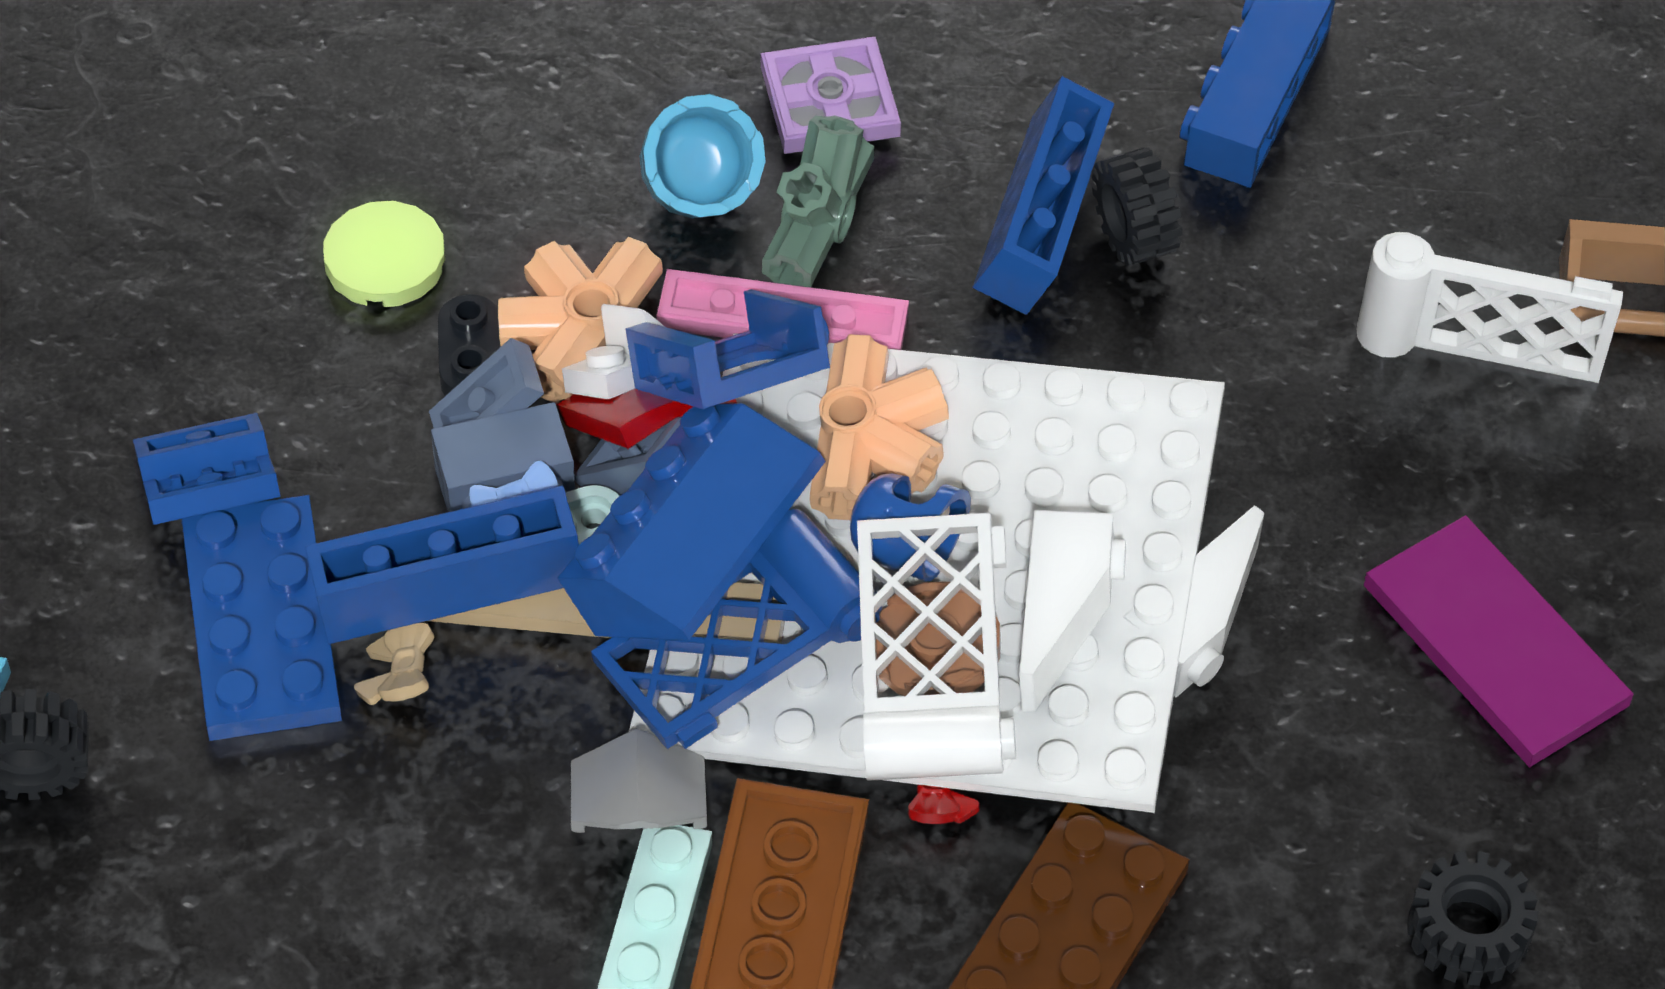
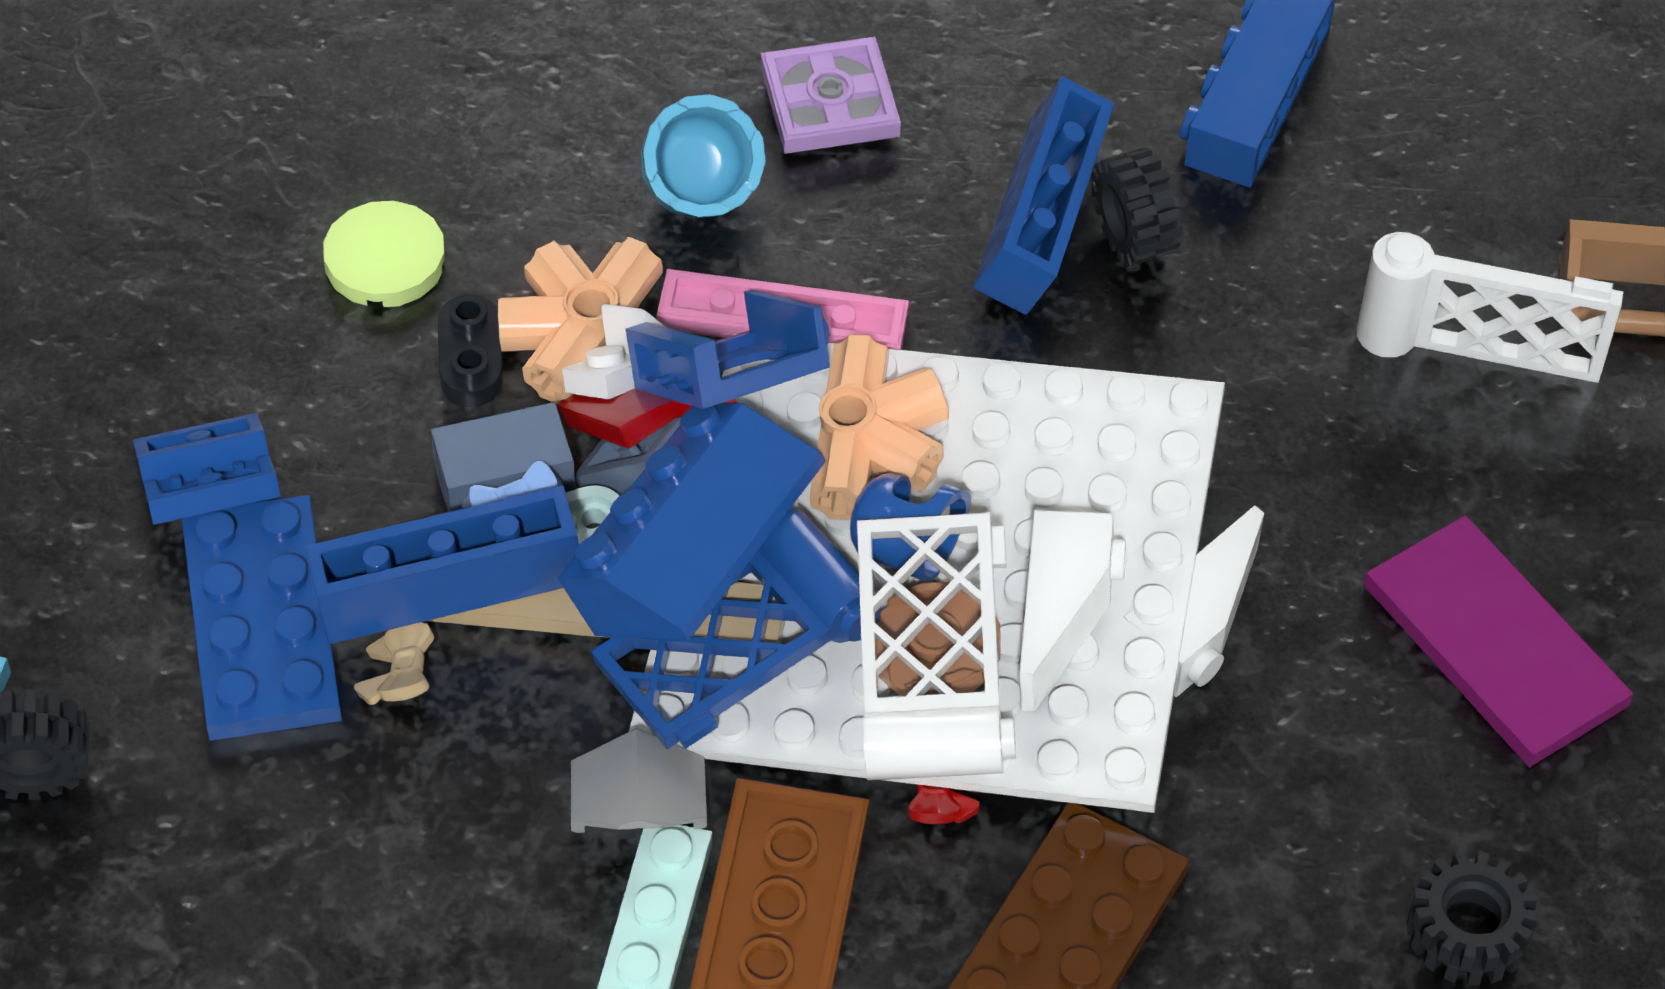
(498, 386): sand blue slope -> none
(818, 199): sand green piece -> none

